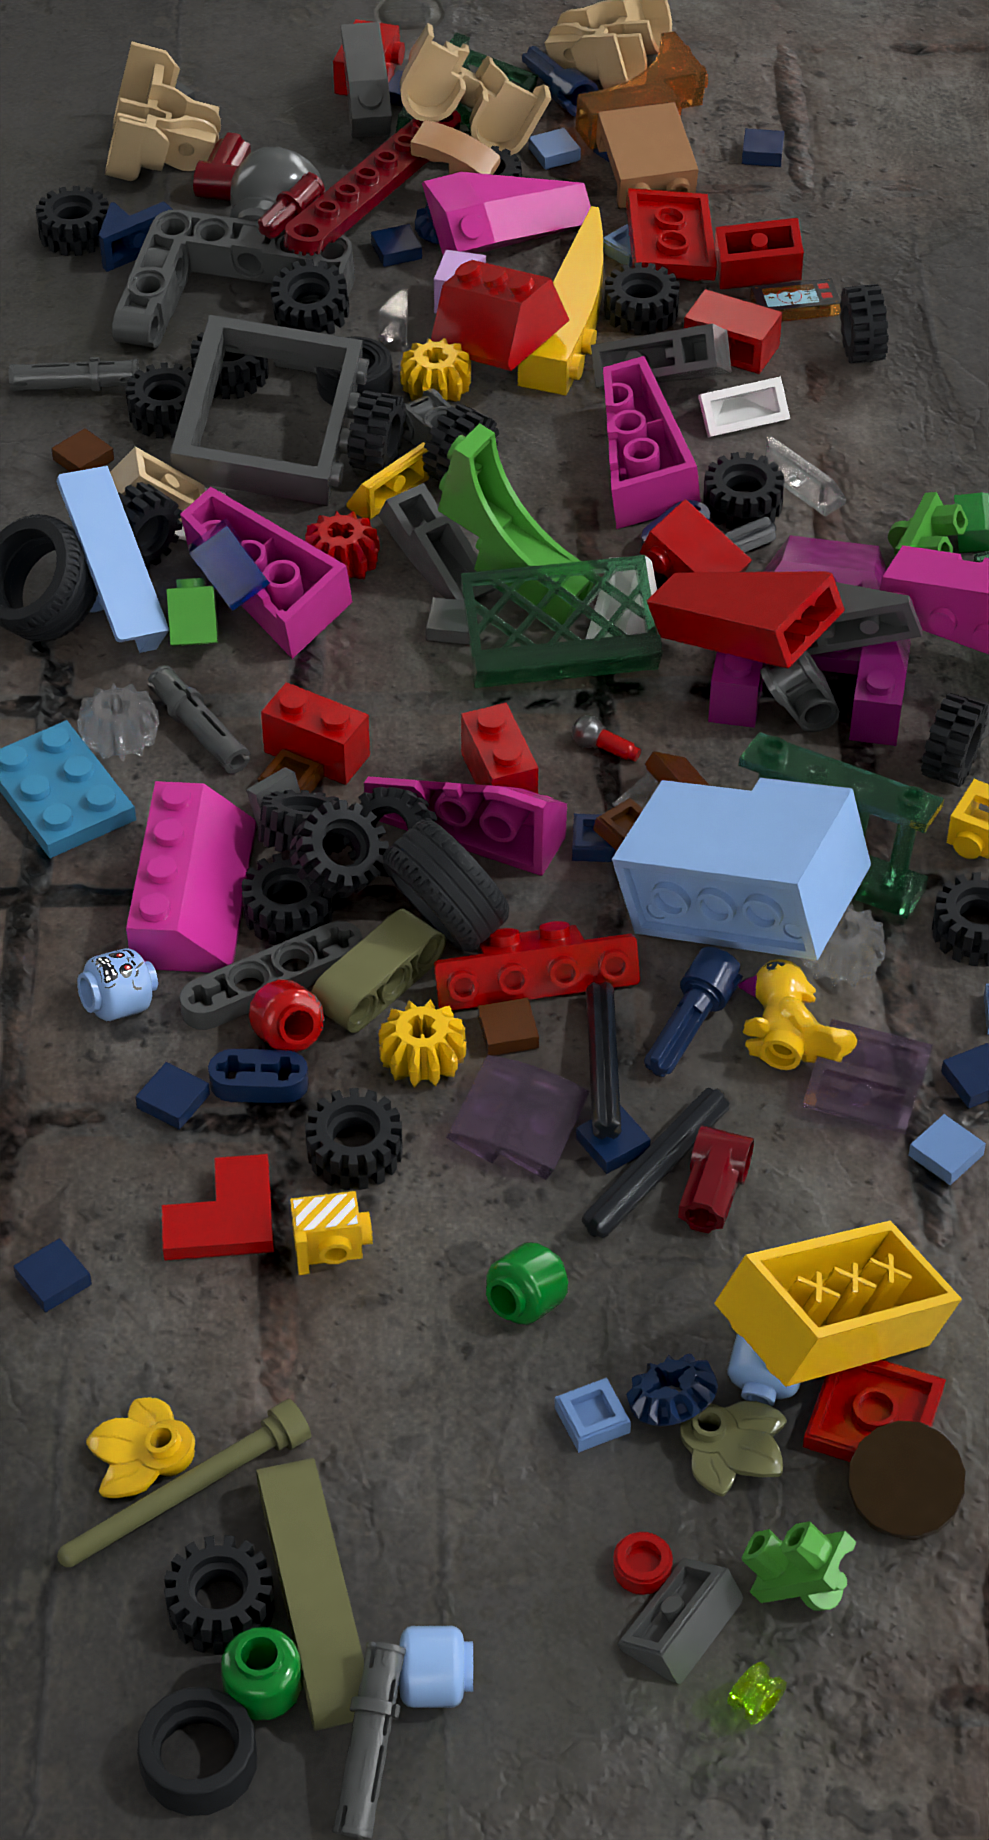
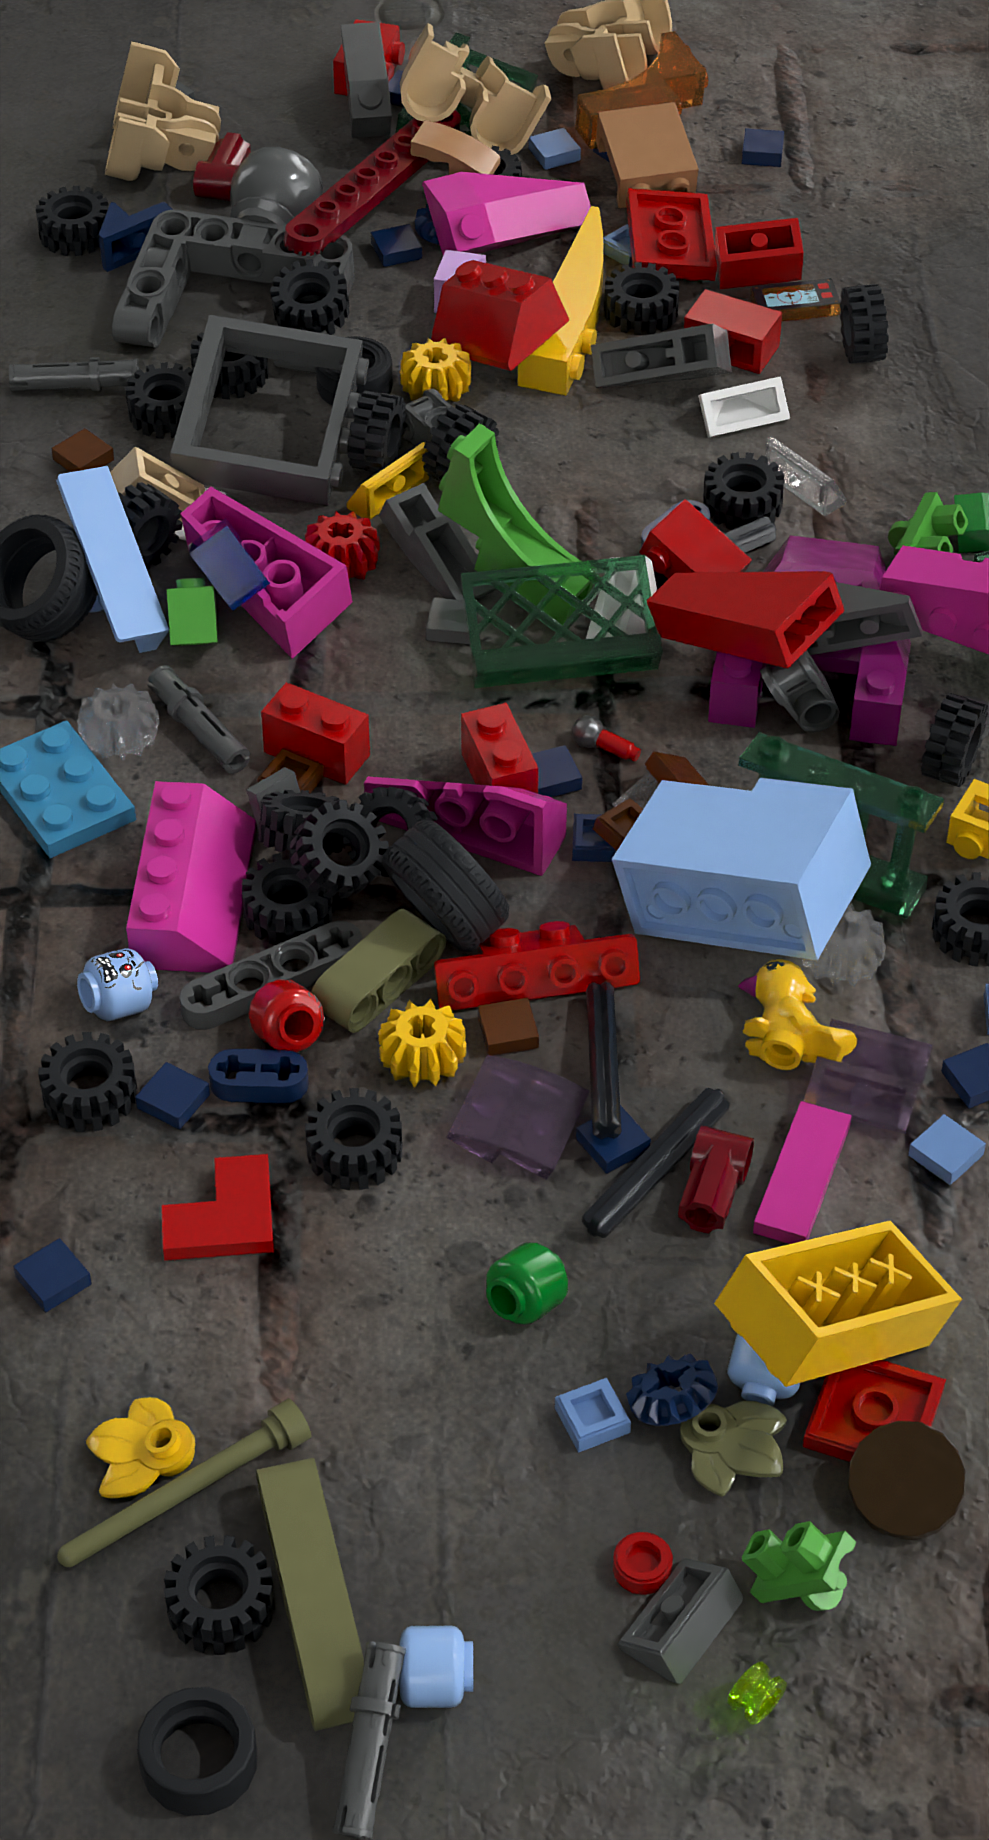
(82, 1059): none -> black tyre
(262, 1672): green head -> none
(290, 204): dark red axle -> none
(329, 1229): yellow brick -> none
(394, 322): clear slope -> none
(557, 772): none -> dark blue tile
(563, 83): dark blue piece -> none
(646, 448): dark pink wedge -> none
(705, 989): dark blue piece -> none
(802, 1174): none -> dark pink tile

